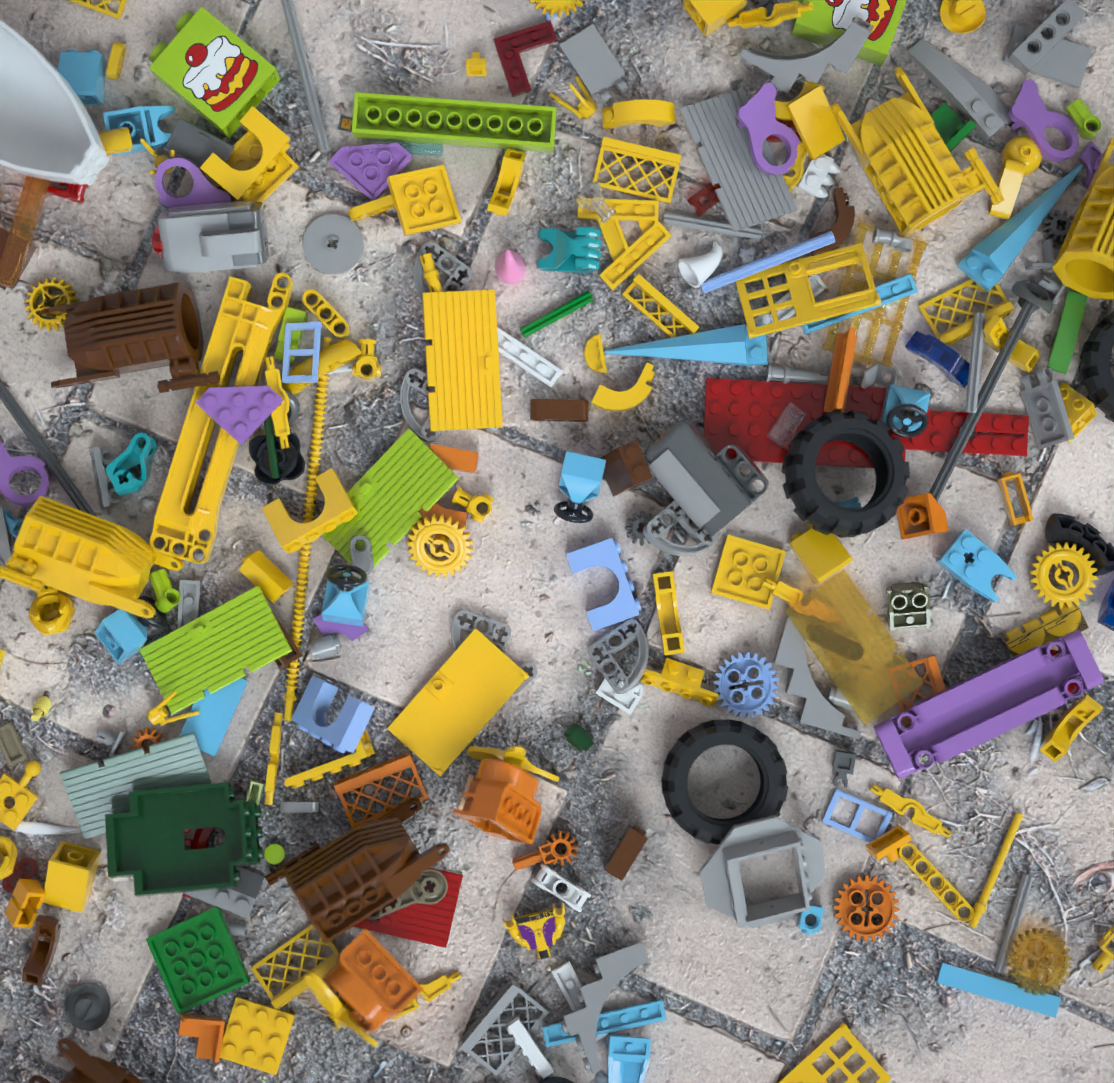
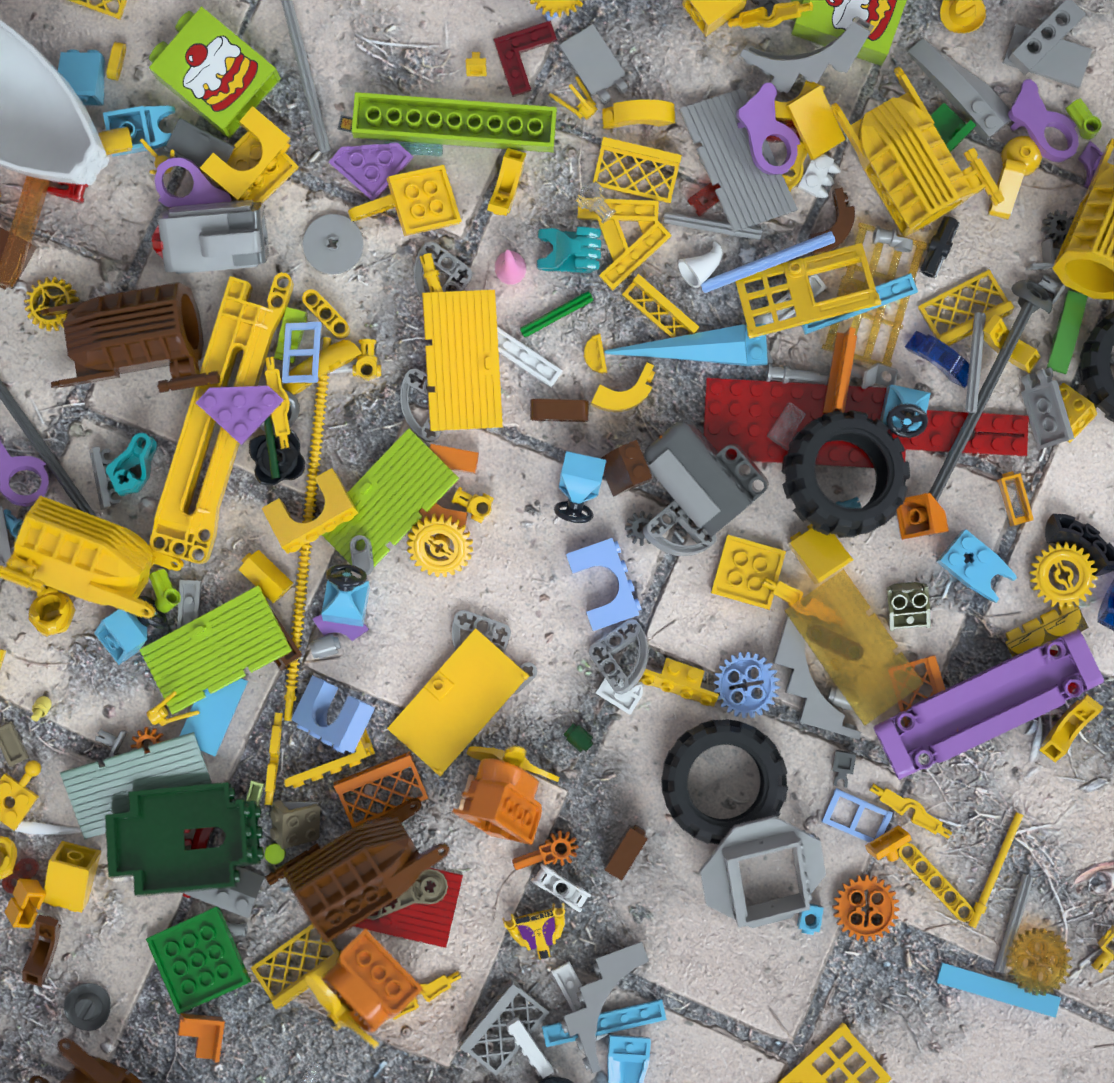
(256, 1035): yellow plate -> none
(295, 825): none -> dark tan bracket
(668, 613): yellow arch -> none
(939, 247): none -> black piece
(997, 252): medium azure plate -> none

